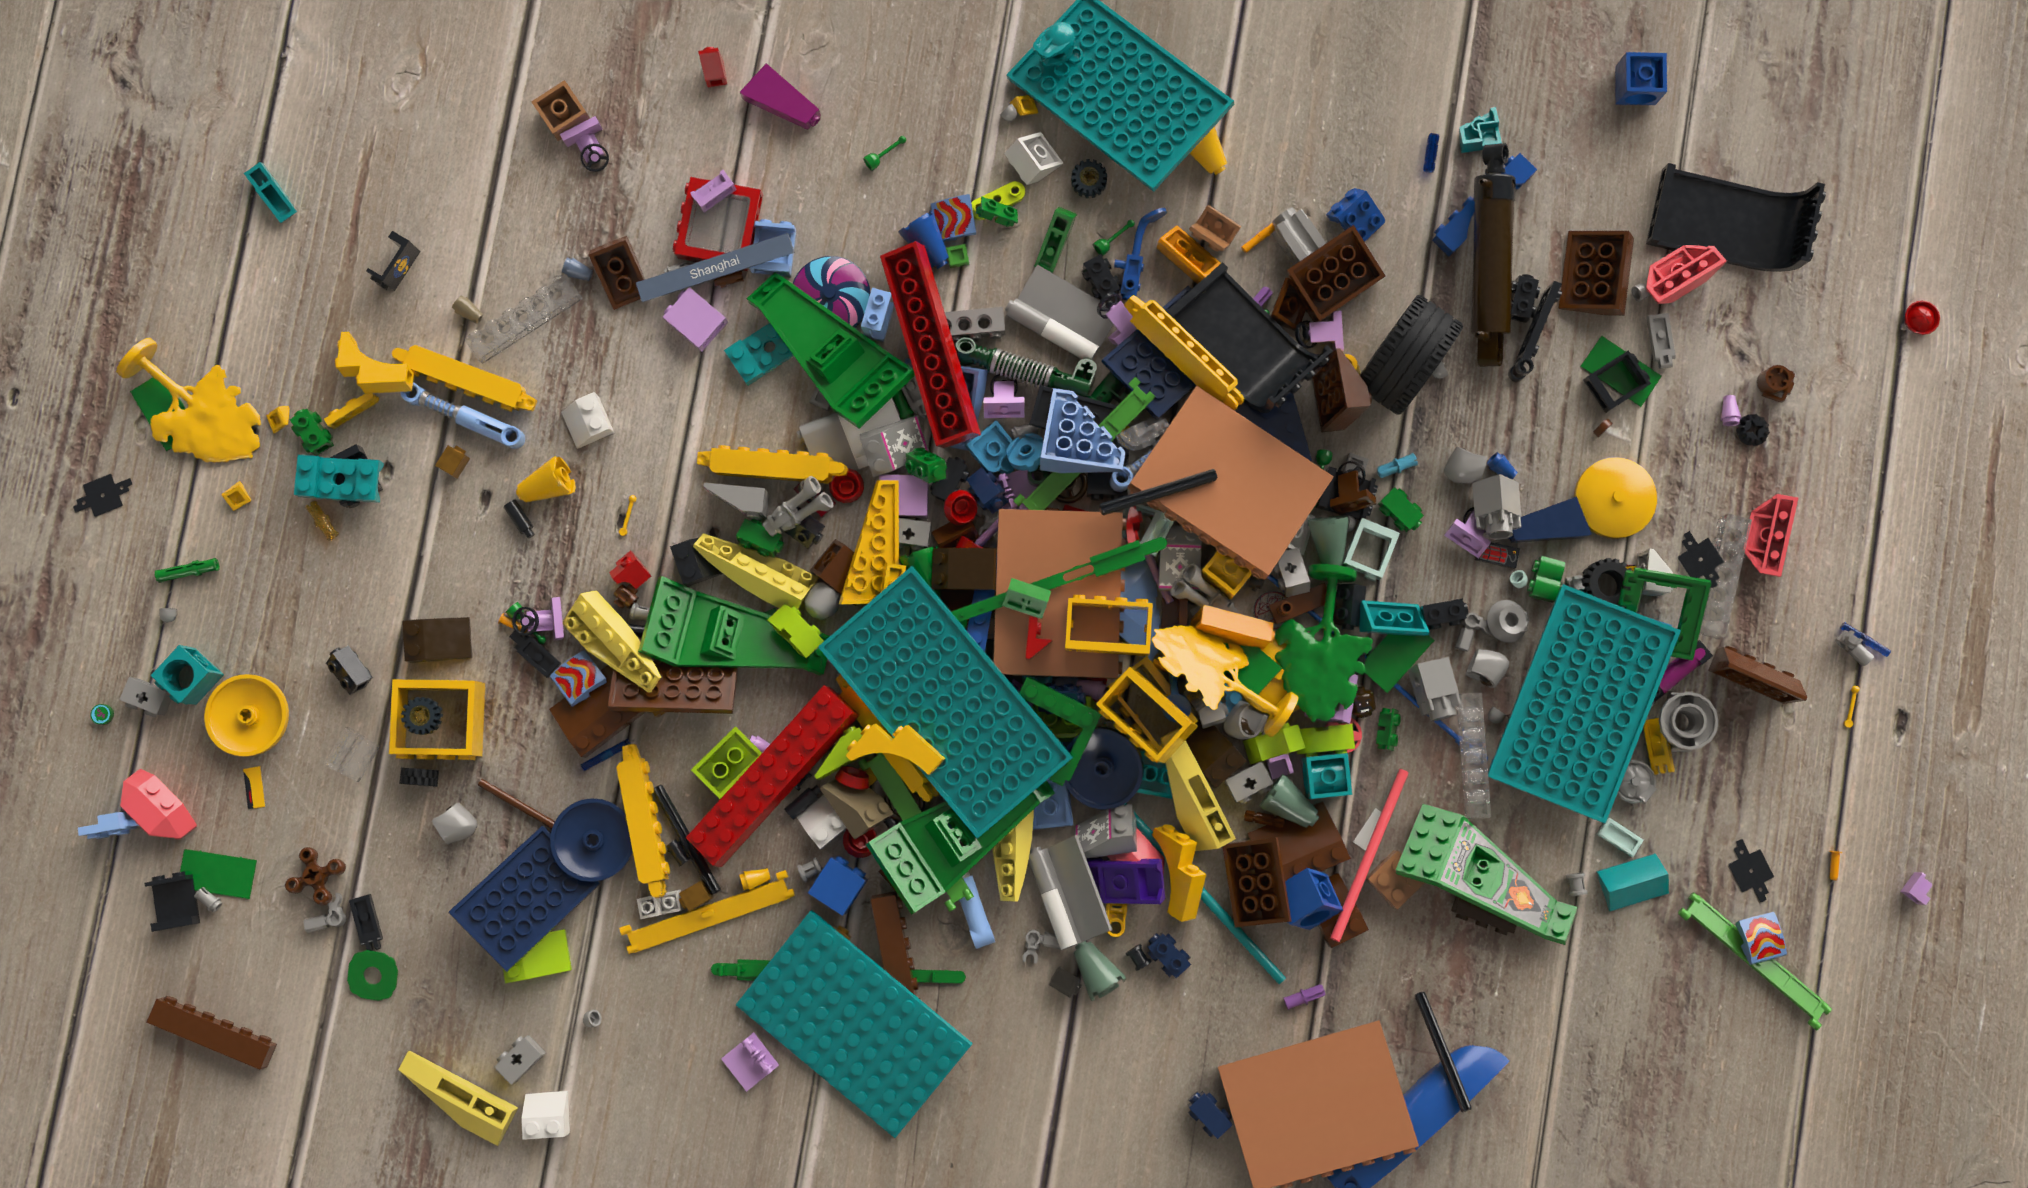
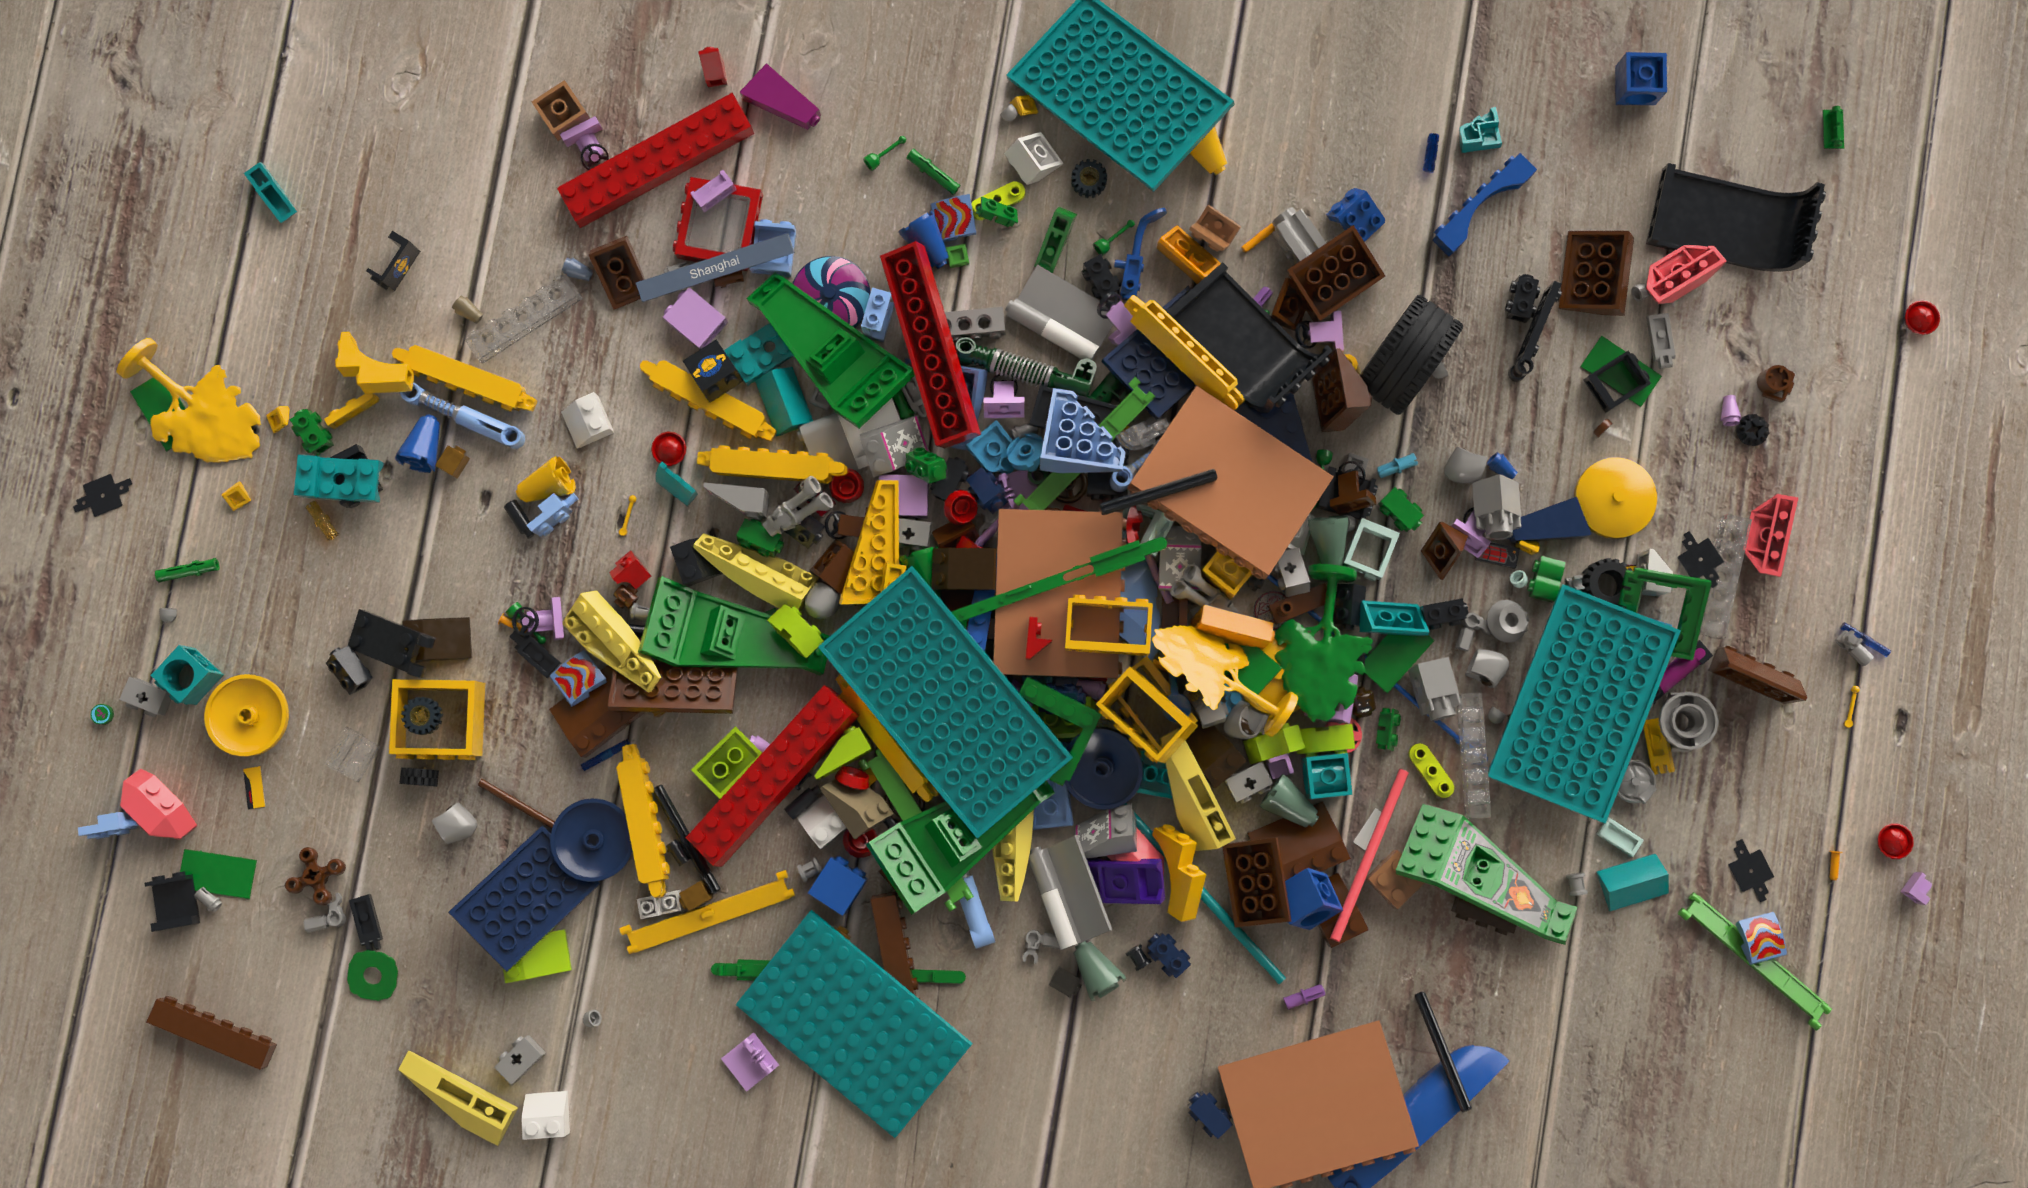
(389, 642): none -> black hinge
(421, 445): none -> blue cone
(553, 512): none -> light blue plate
(655, 160): none -> red brick
(668, 448): none -> red hat
(675, 484): none -> teal slope
(712, 371): none -> black panel
(726, 408): none -> yellow hinge
(754, 878): yellow cone -> none
(783, 400): none -> teal slope
(845, 525): none -> reddish brown piece
(905, 744): yellow arch -> none
(926, 165): none -> green pin
(1026, 598): green hinge -> none
(1053, 41): teal helmet -> none
(1116, 915): yellow piece -> none
(1263, 818): reddish brown axle -> none
(1424, 763): none -> neon yellow plate
(1444, 548): none -> reddish brown slope
(1492, 255): dark brown piece -> none
(1529, 547): none -> yellow slope
(1833, 128): none -> green hinge
(1895, 841): none -> red hat

